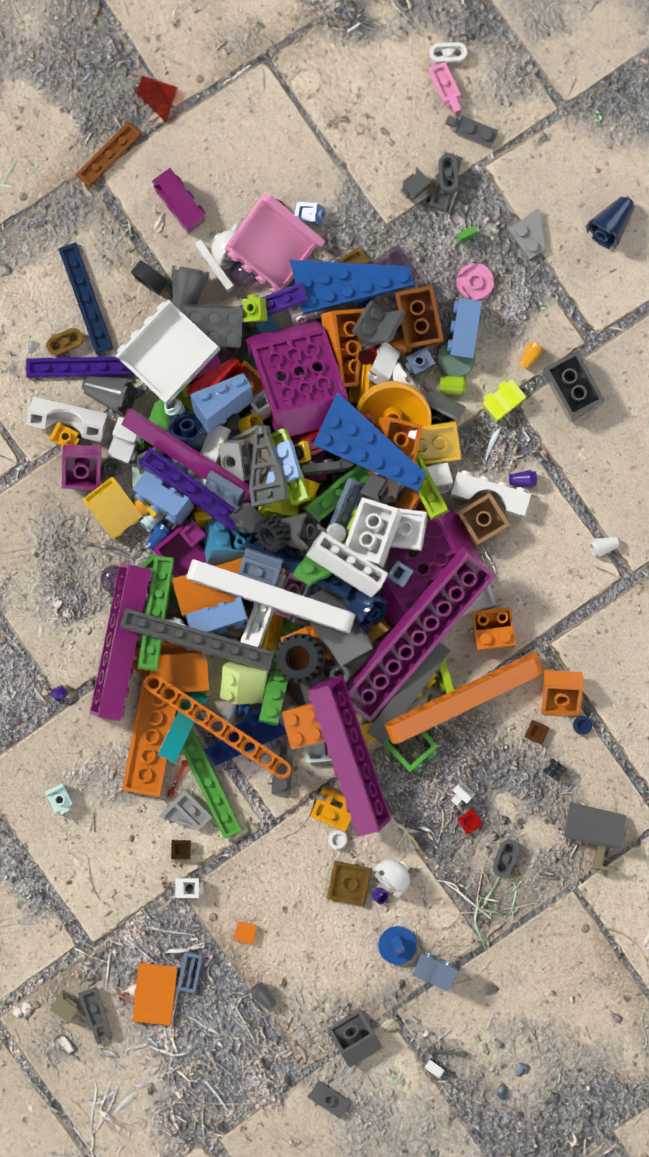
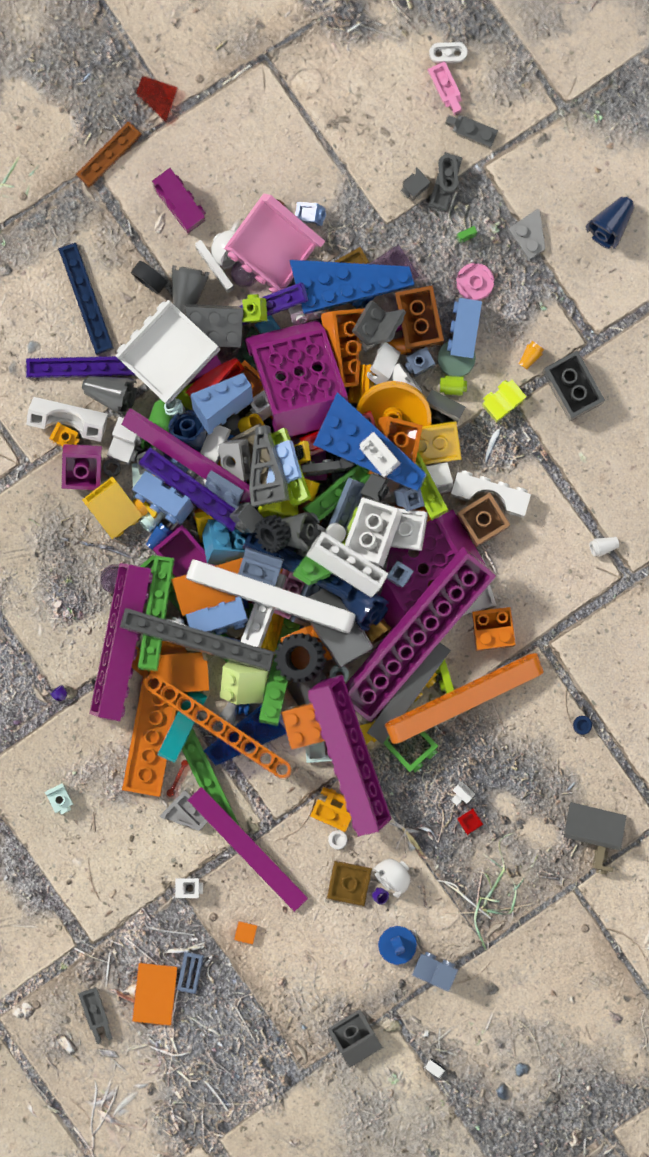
(64, 340): pearl gold plate -> none
(66, 1008): dark tan window -> none
(181, 849): dark brown plate -> none
(193, 533): magenta tile -> none
(247, 849): none -> magenta tile
(262, 994): dark grey cone -> none
(282, 786): dark grey hinge -> none
(329, 1099): dark grey plate -> none
(368, 357): red tile -> none
(379, 454): none -> white hinge
(408, 498): none -> sand blue brick
(431, 1050): dark grey hinge -> none
(505, 858): dark grey plate -> none
(524, 479): dark purple cone -> none
(536, 732): reddish brown tile -> none
(554, 770): black wheel -> none
(562, 693): orange slope -> none

